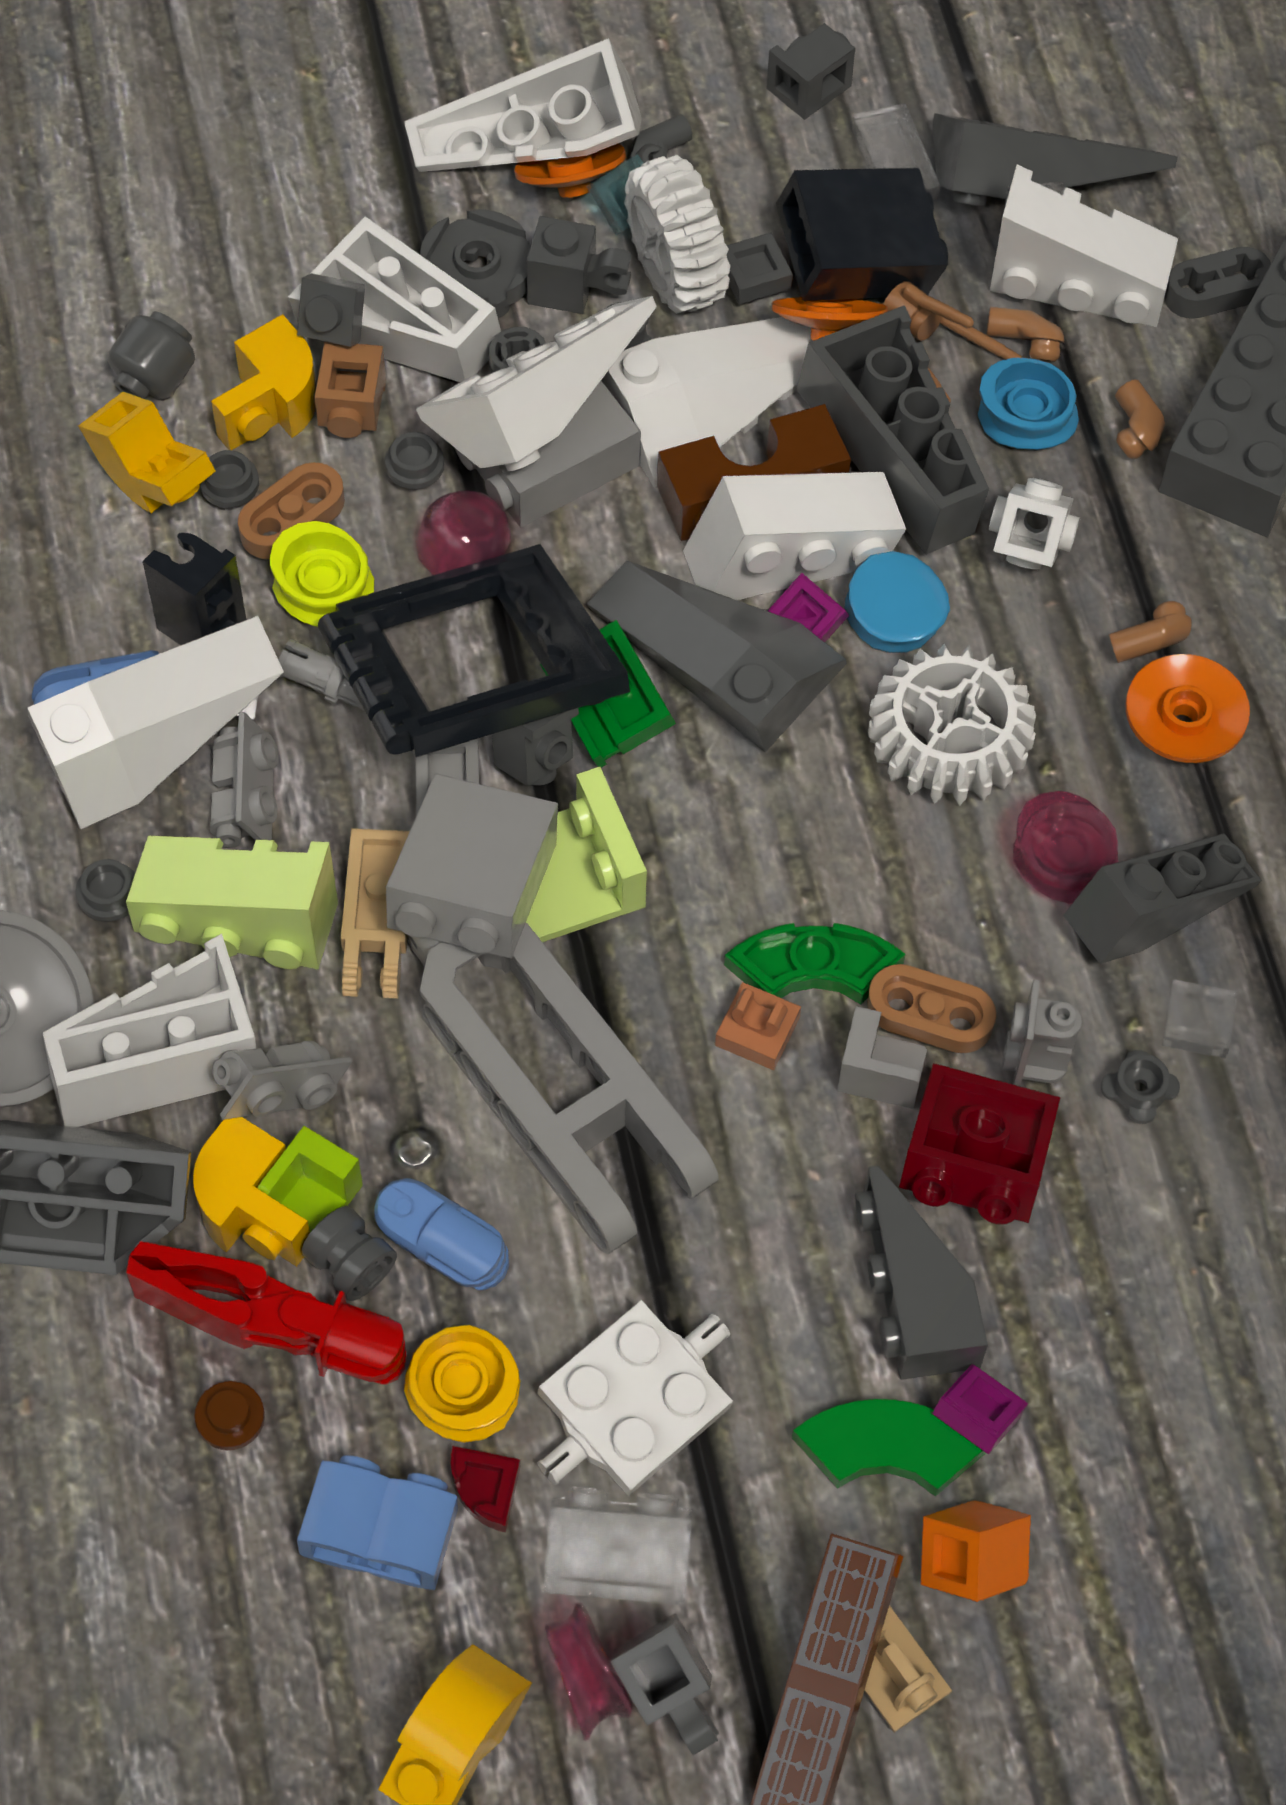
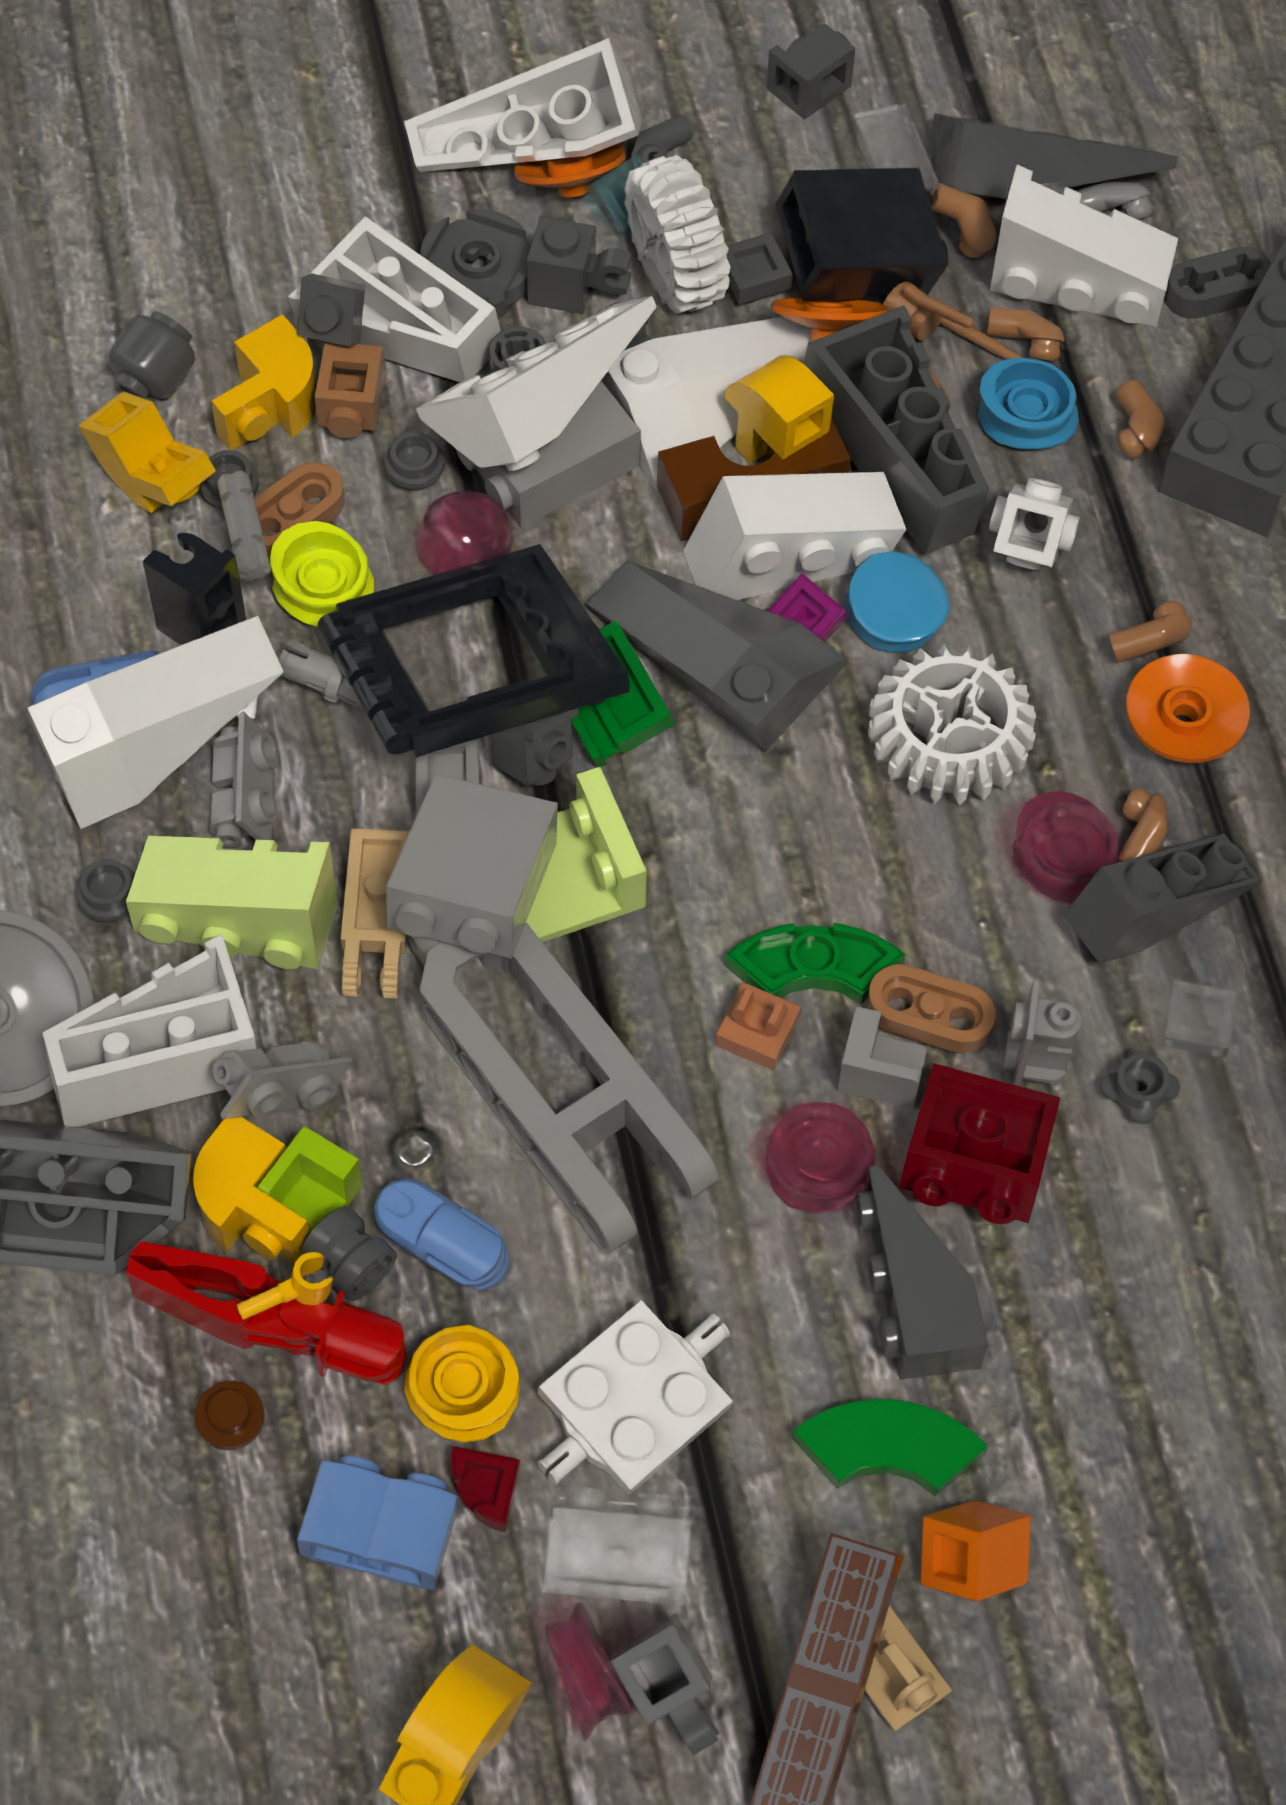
(243, 525): none -> light grey axle
(291, 1289): none -> yellow hand
(779, 407): none -> yellow brick
(819, 1157): none -> clear pink piece
(973, 217): none -> medium nougat arm
(980, 1408): magenta tile -> none
(1110, 194): none -> light grey arm
(1151, 827): none -> medium nougat arm

